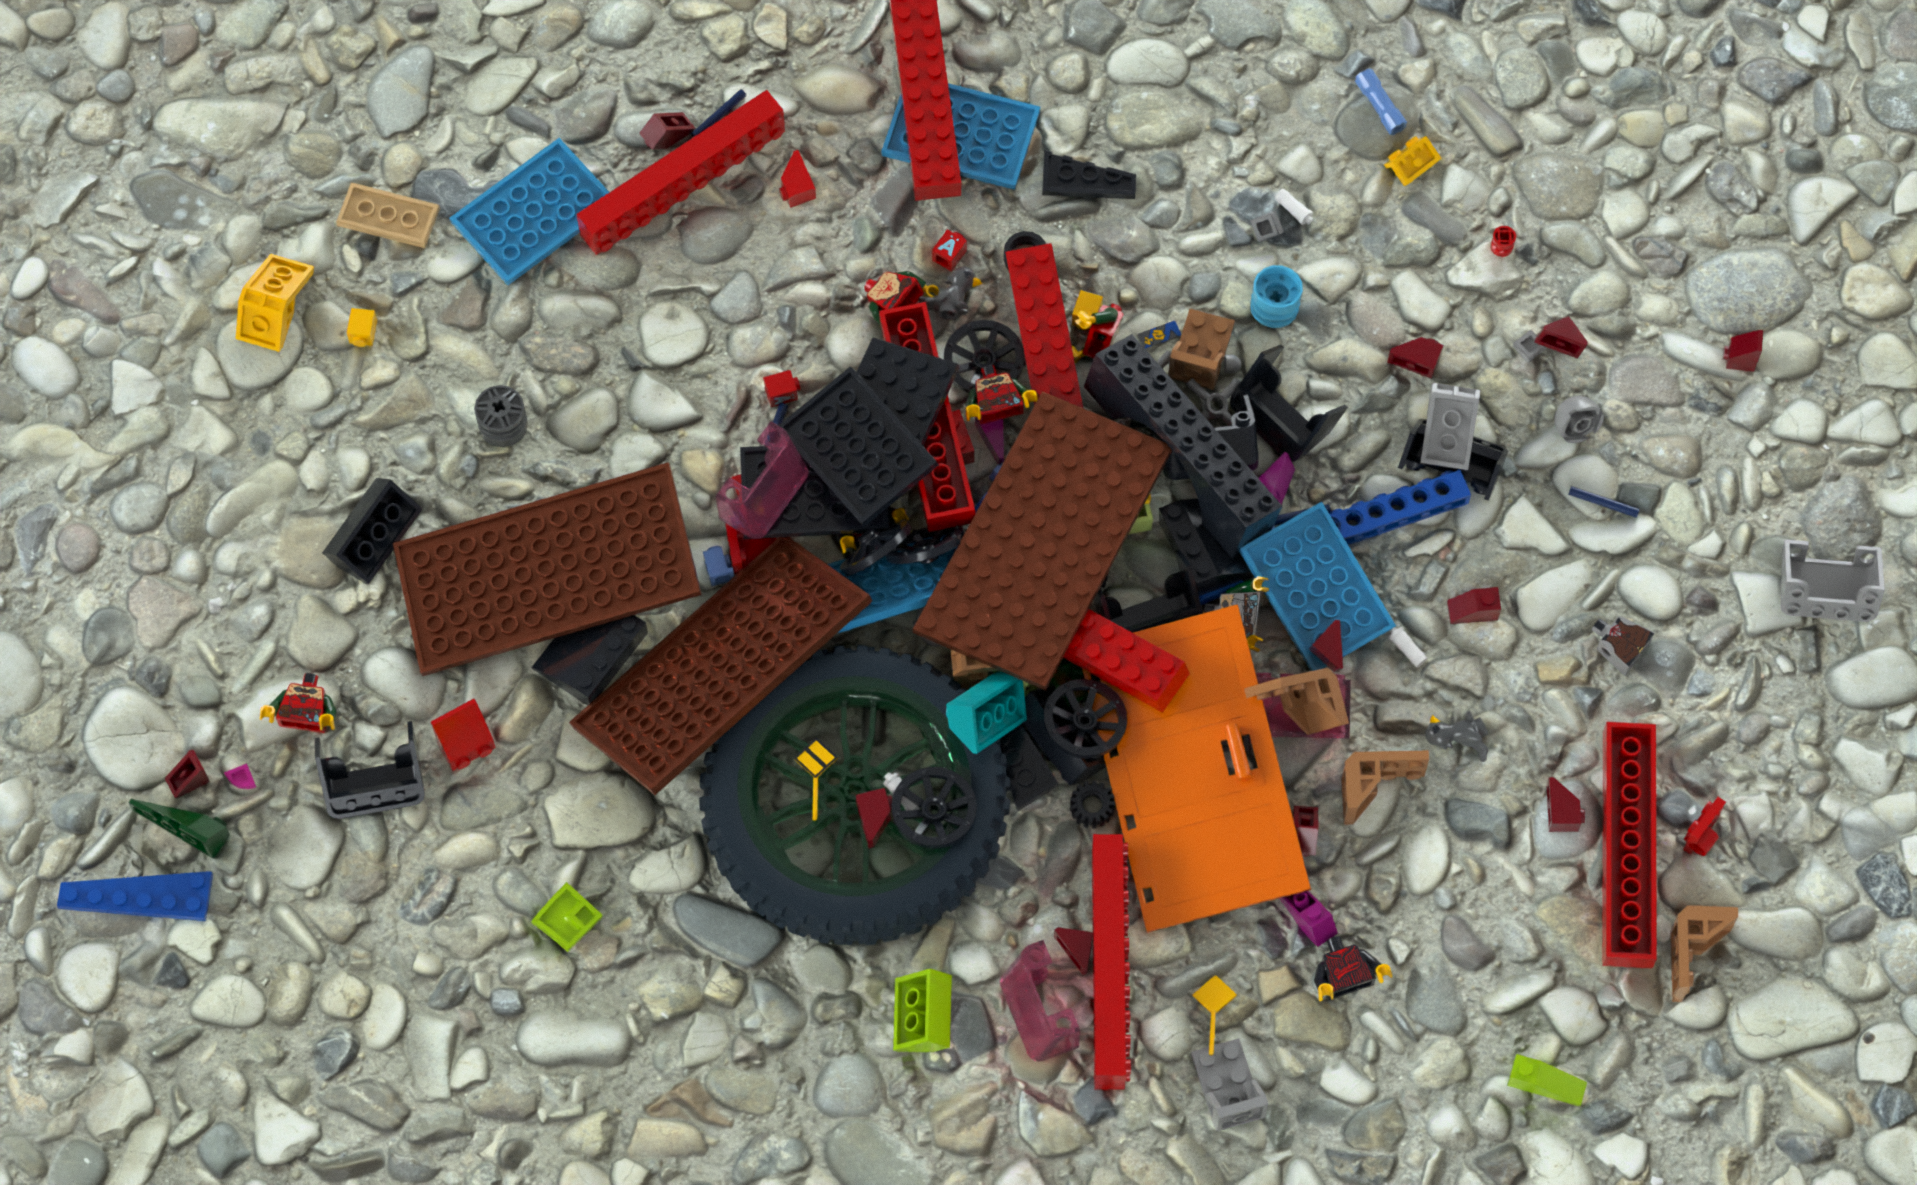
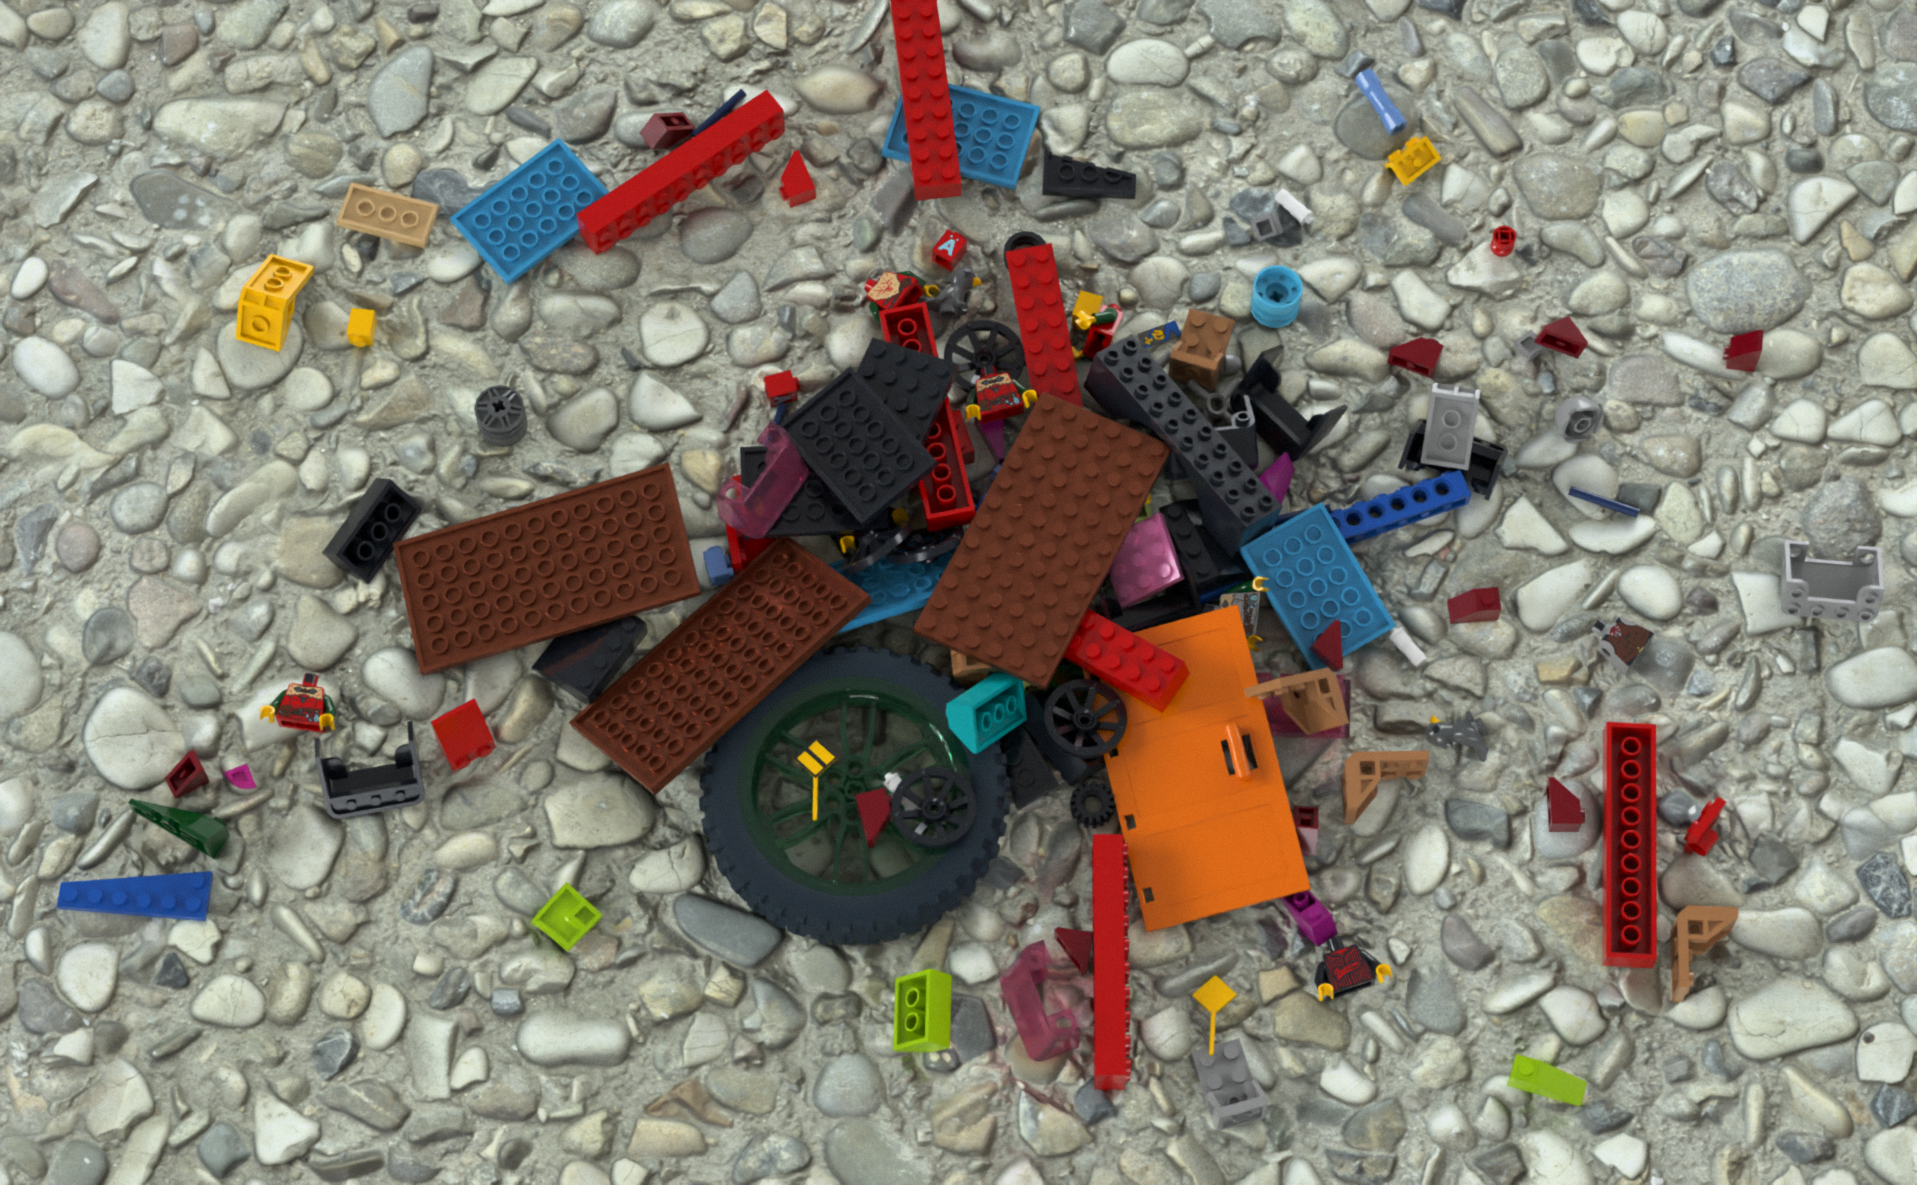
(1145, 562): none -> bright pink plate

